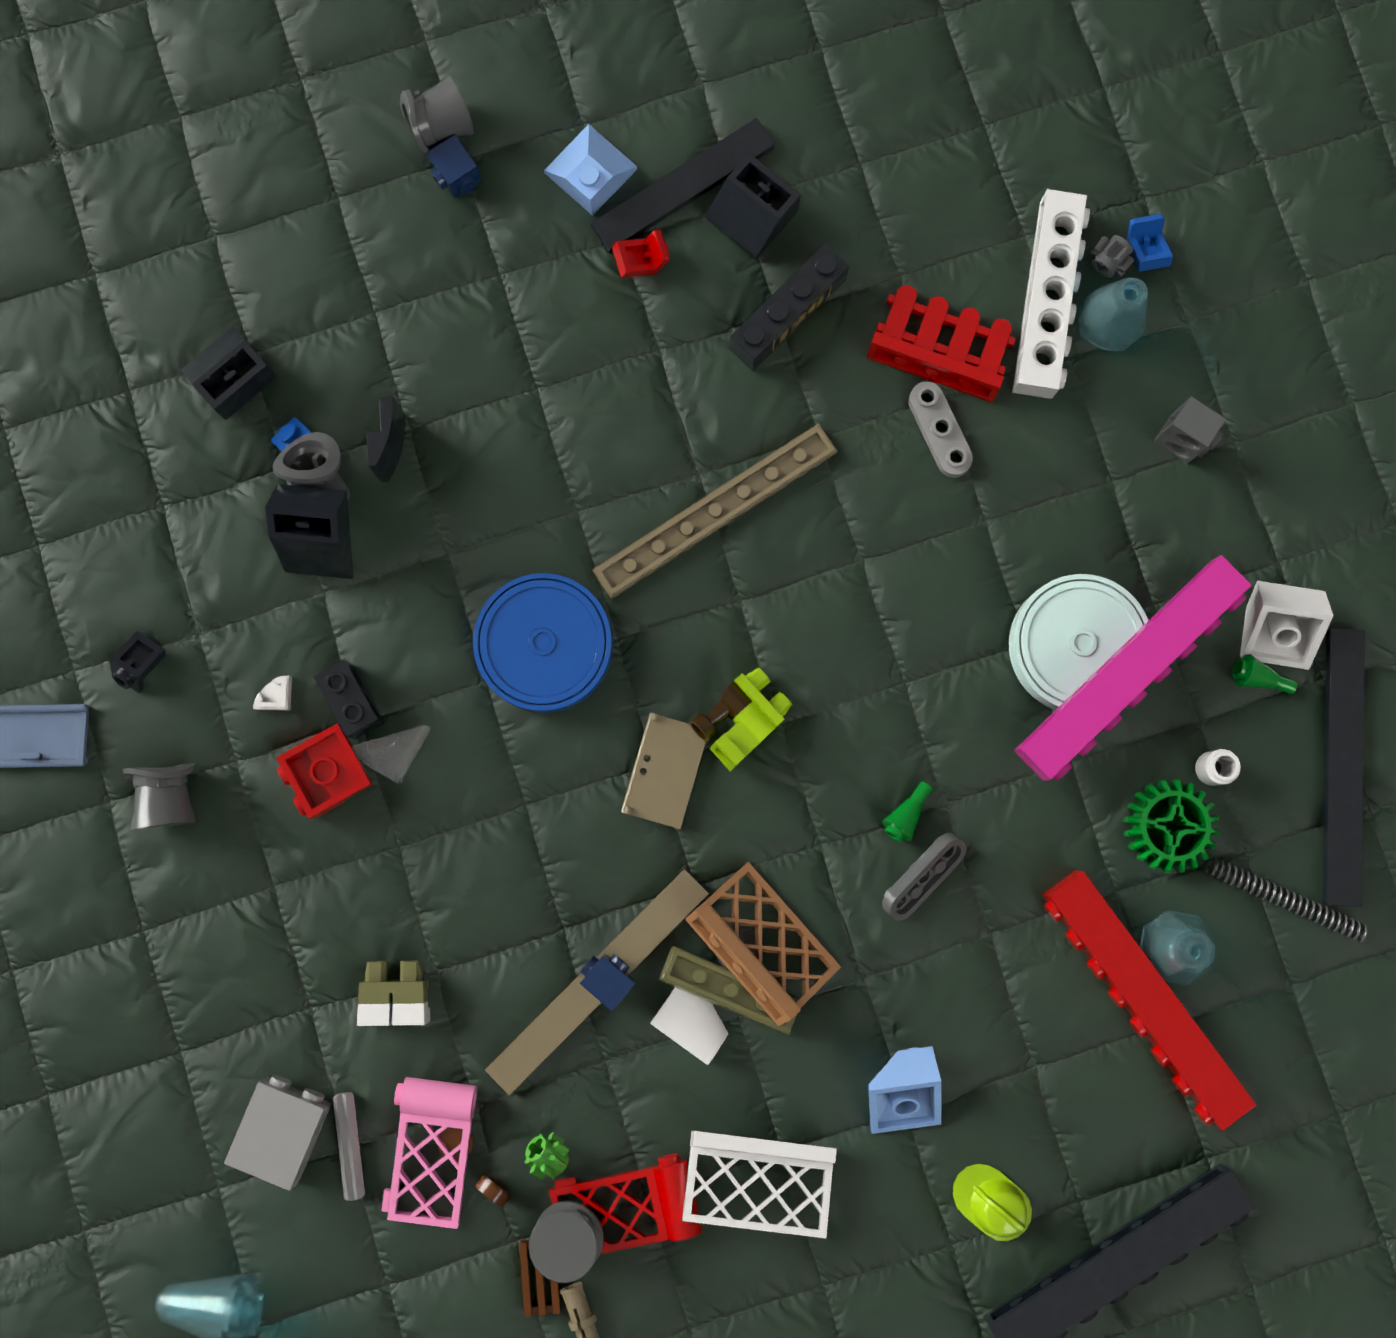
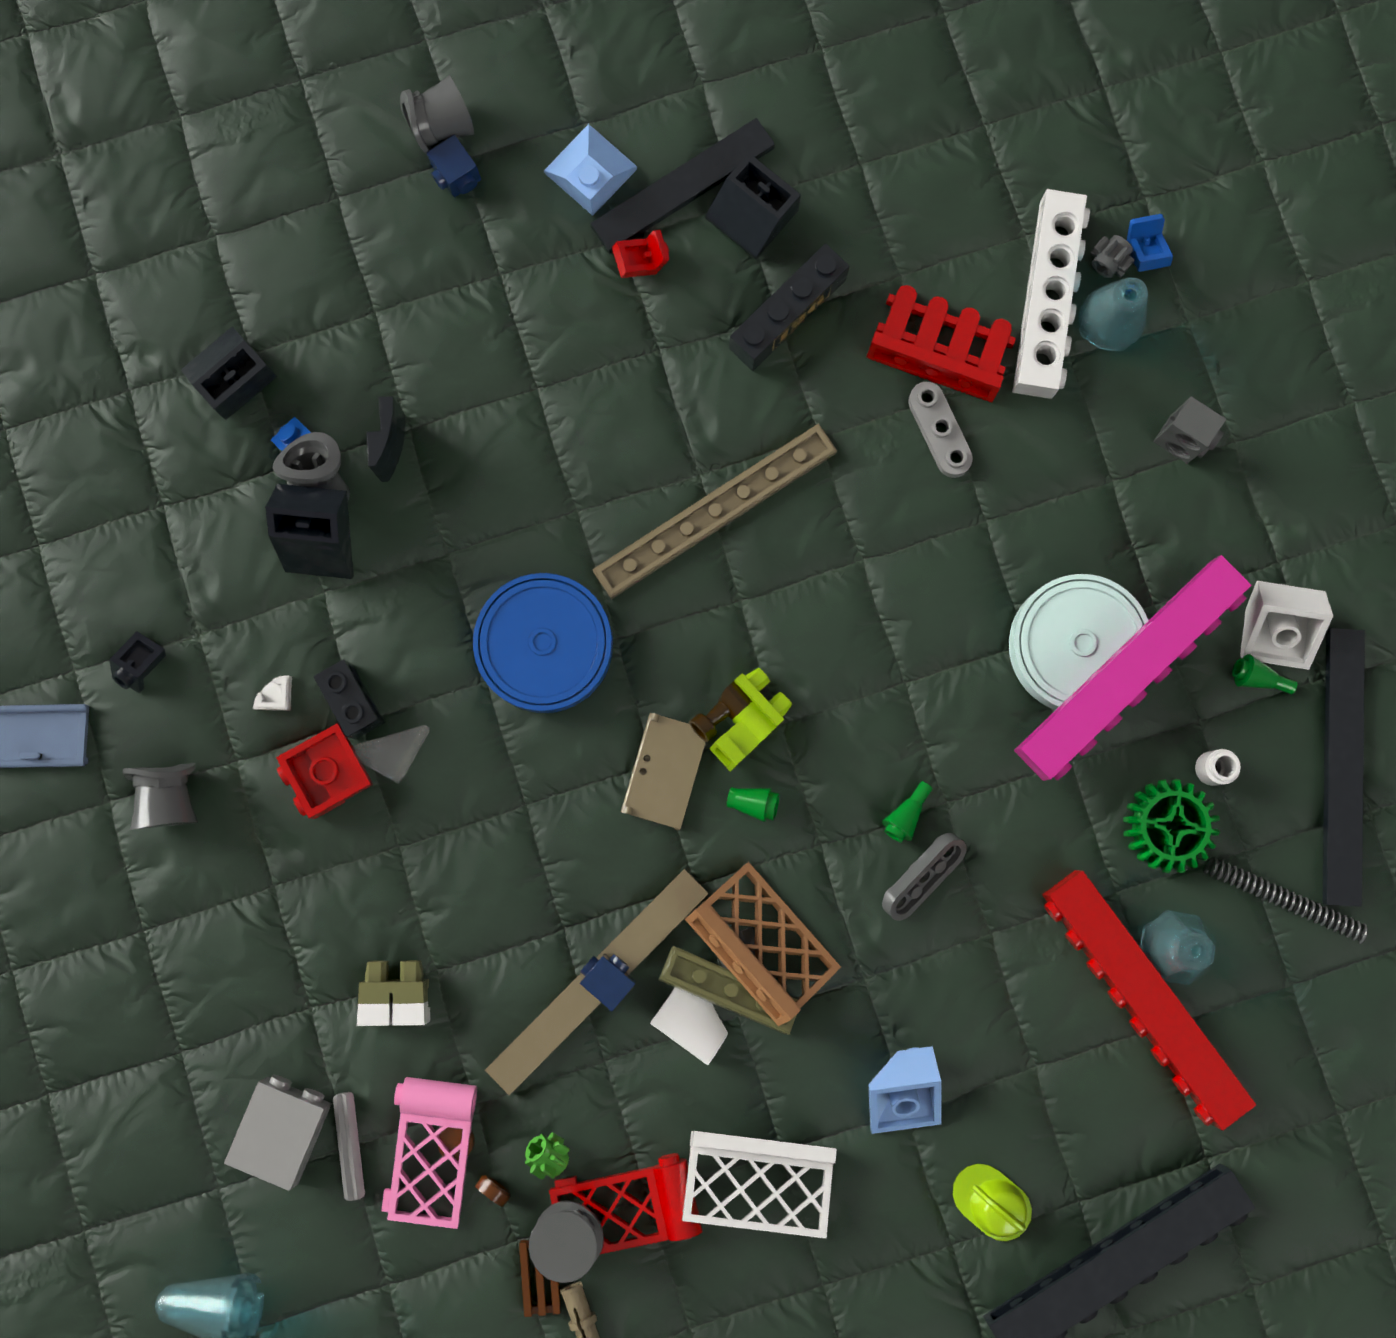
(755, 802): none -> green cone

